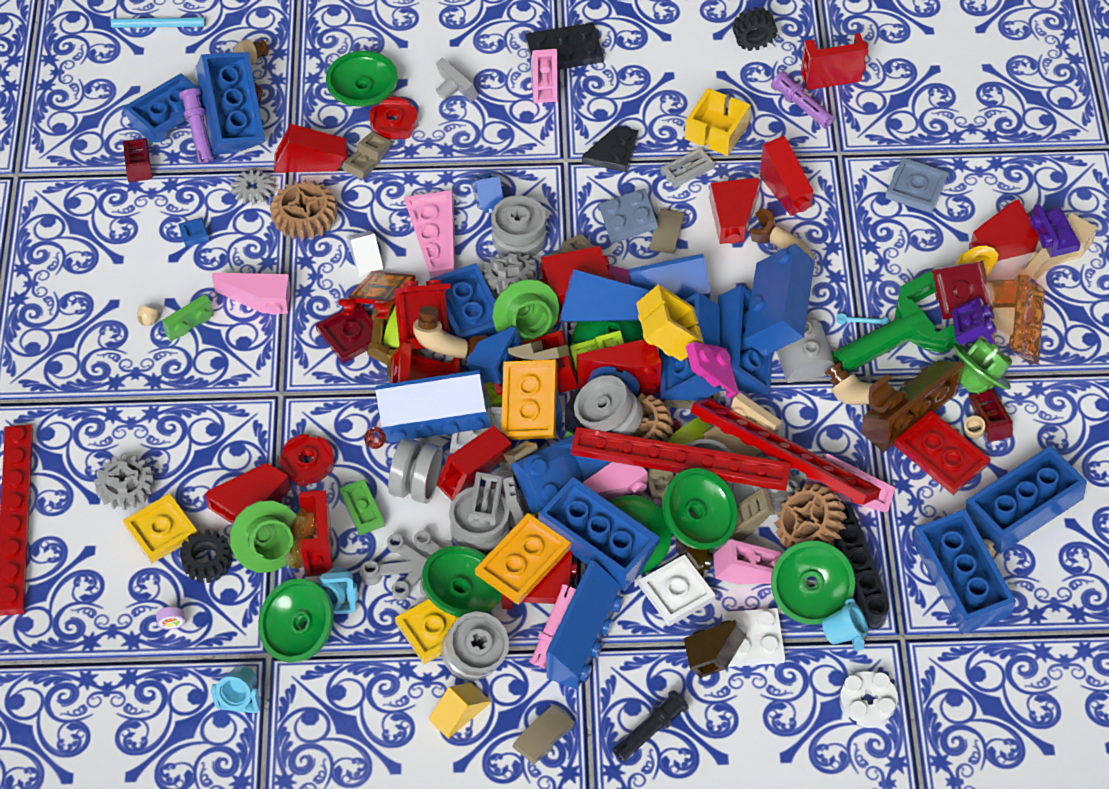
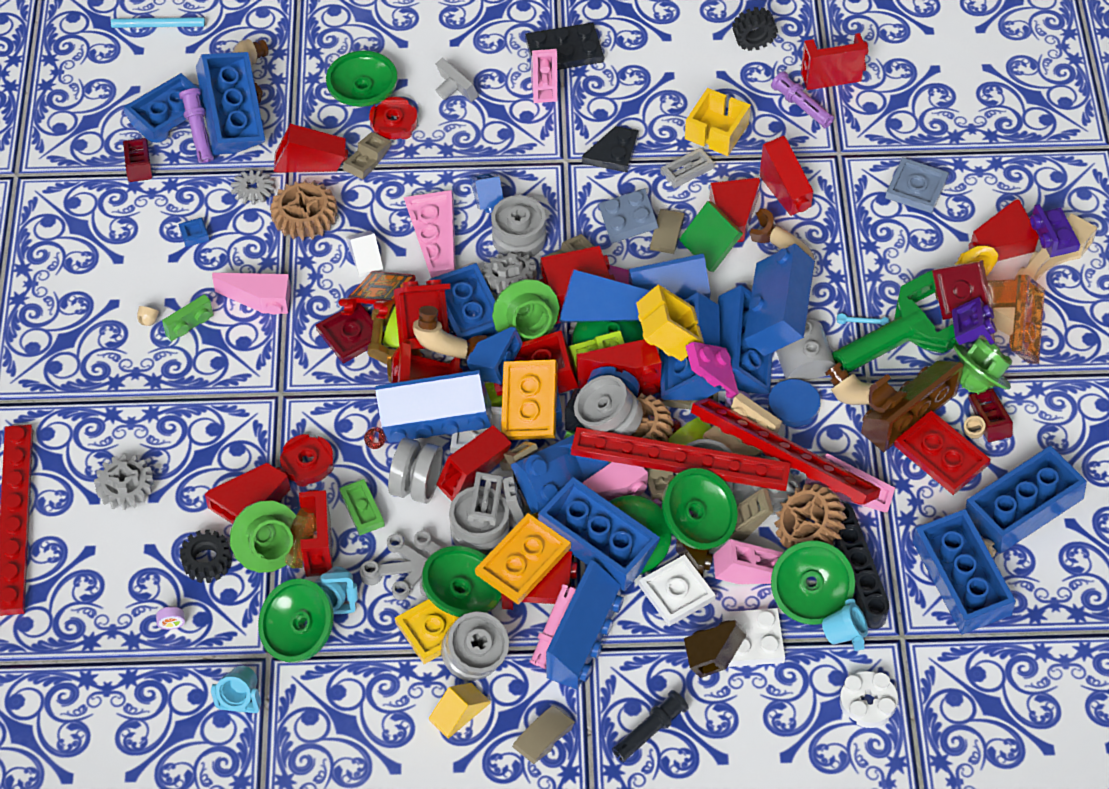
(159, 528): yellow plate -> none
(535, 351): dark tan slope -> none
(711, 235): none -> green tile
(794, 402): none -> blue tile

